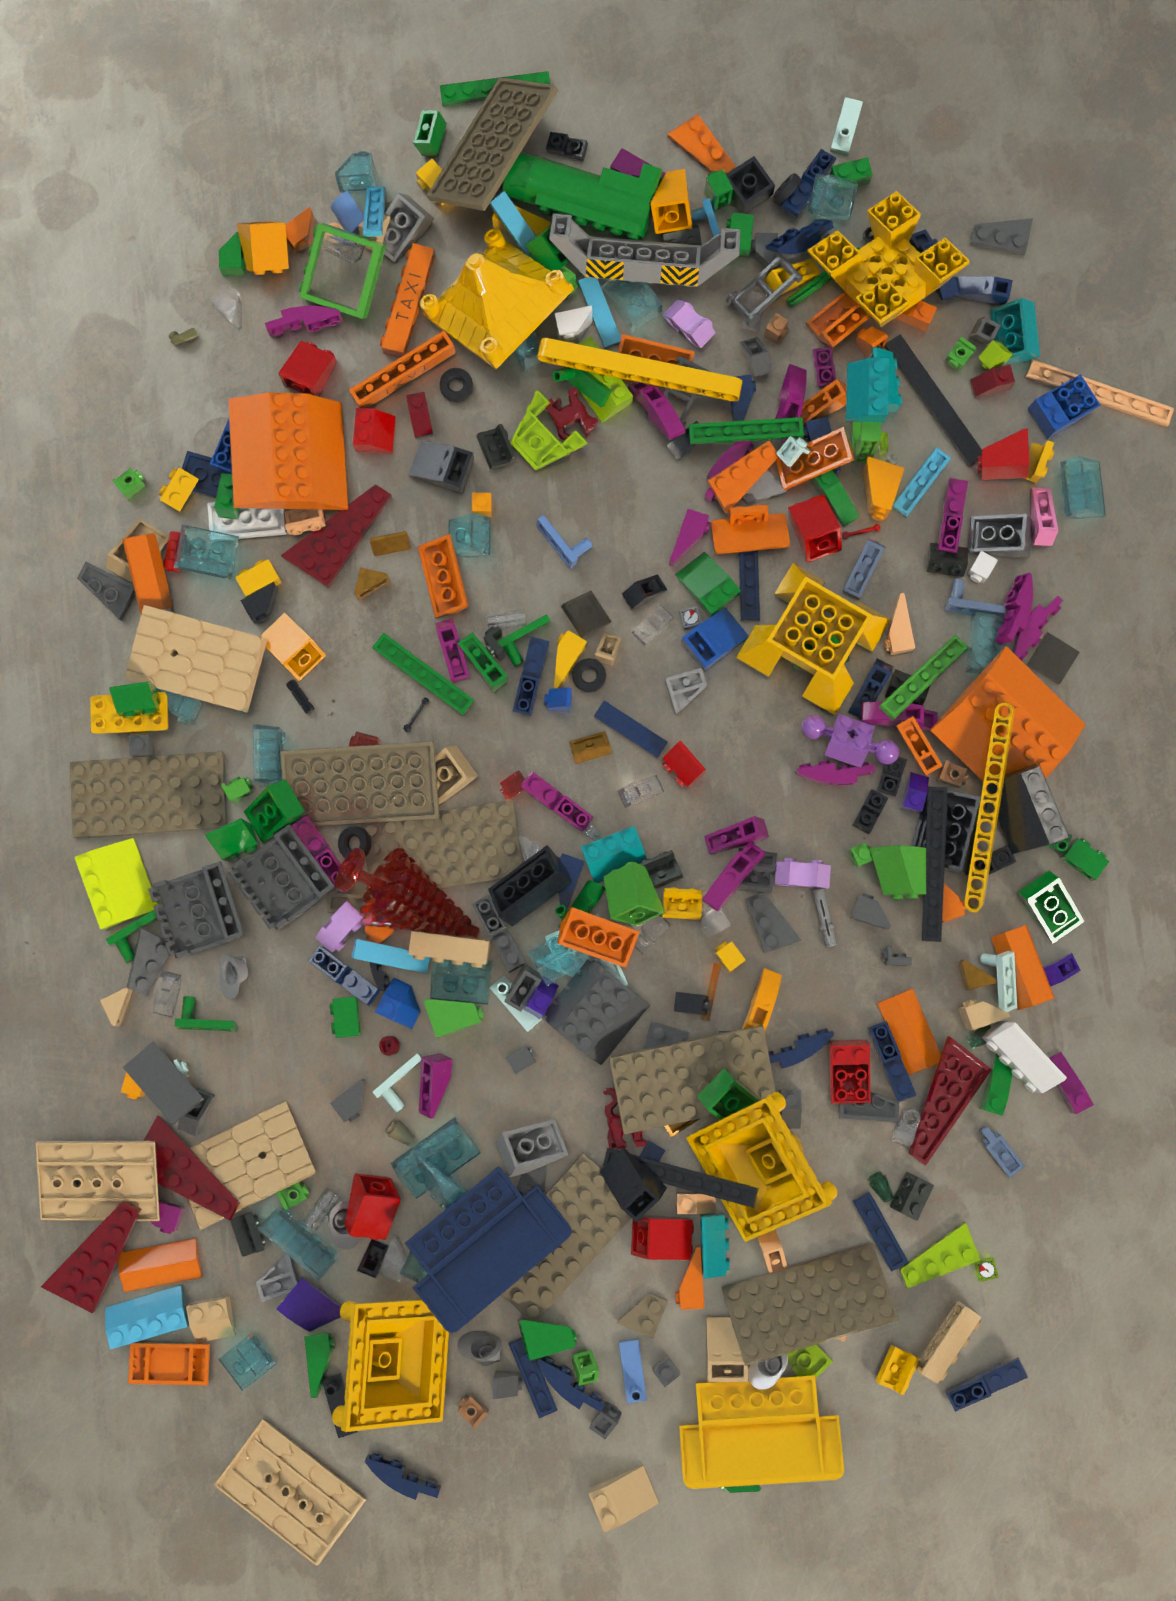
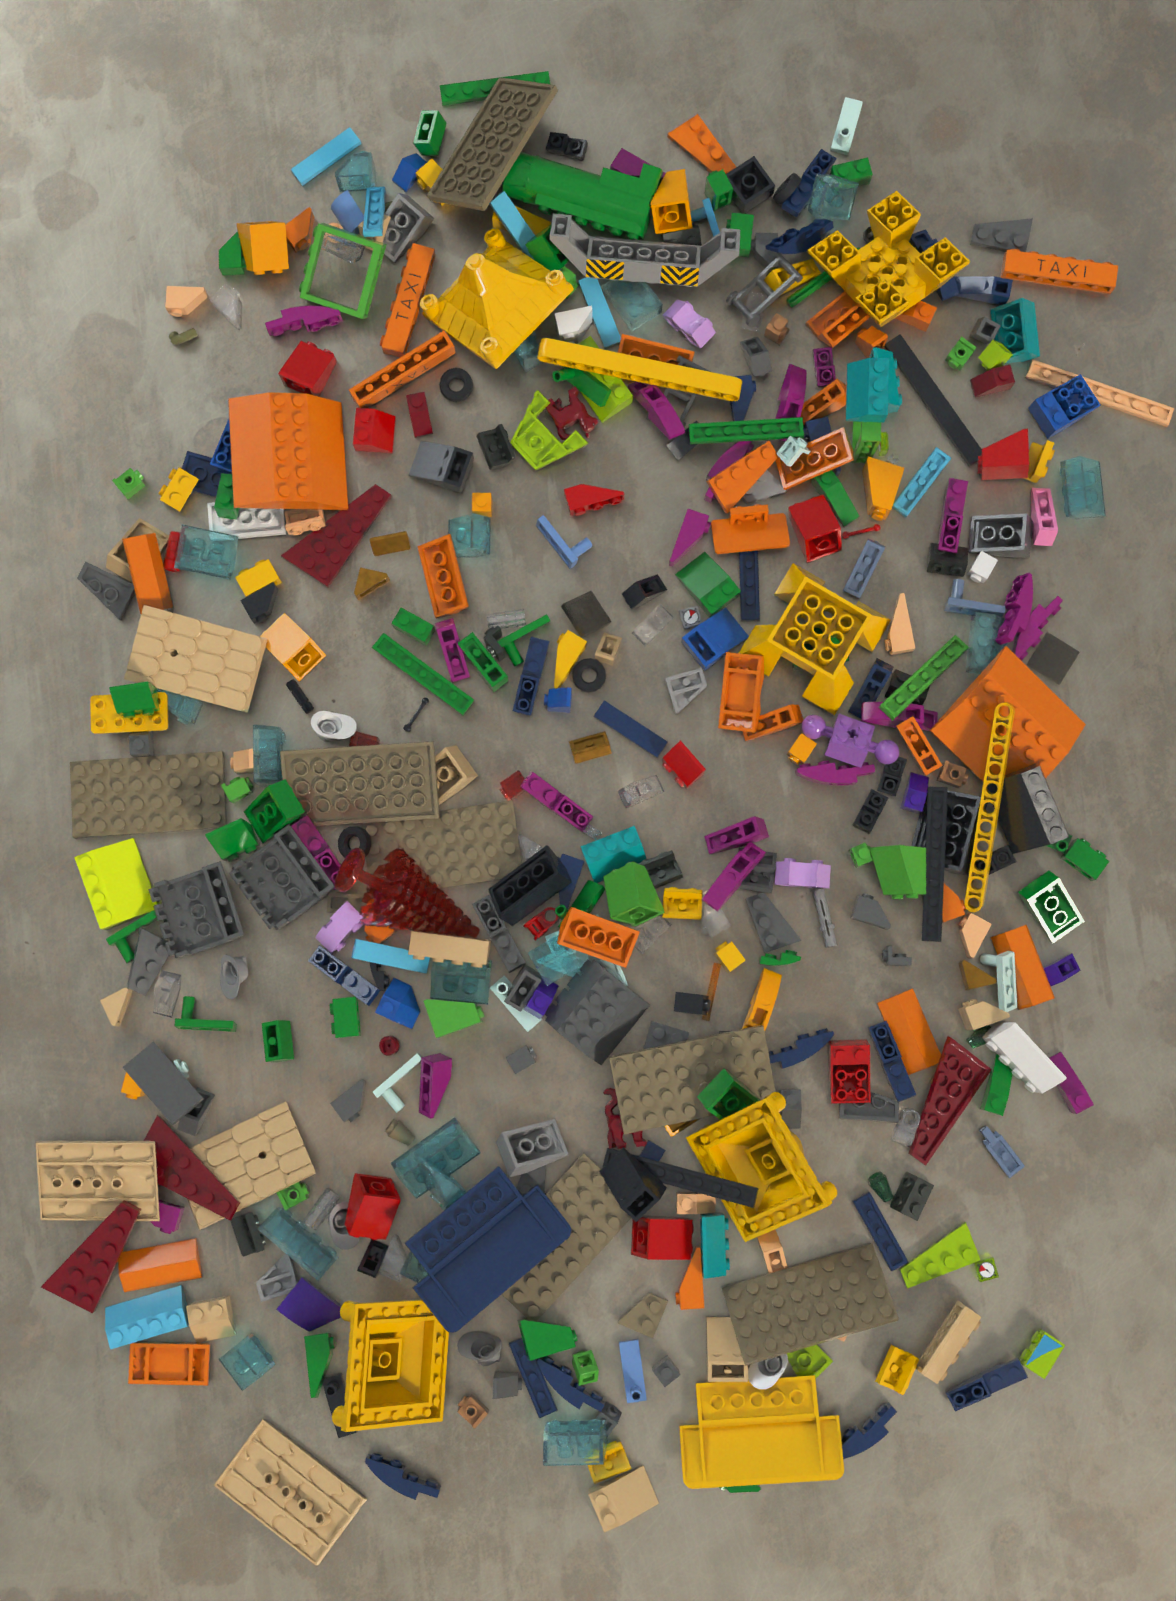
(183, 299): none -> light nougat slope
(242, 761): none -> light nougat slope
(277, 1041): none -> green brick
(326, 156): none -> medium azure tile
(333, 725): none -> white piece
(406, 172): none -> blue slope
(413, 626): none -> green brick
(540, 923): none -> red piece
(574, 1442): none -> clear light blue slope
(587, 497): none -> red slope
(614, 1463): none -> yellow bracket
(741, 692): none -> orange slope
(776, 721): none -> orange slope
(785, 958): none -> green slope
(801, 749): none -> light orange brick
(857, 1440): none -> dark blue slope
(972, 933): none -> light nougat slope
(1041, 1353): none -> lime brick
(1059, 271): none -> orange brick

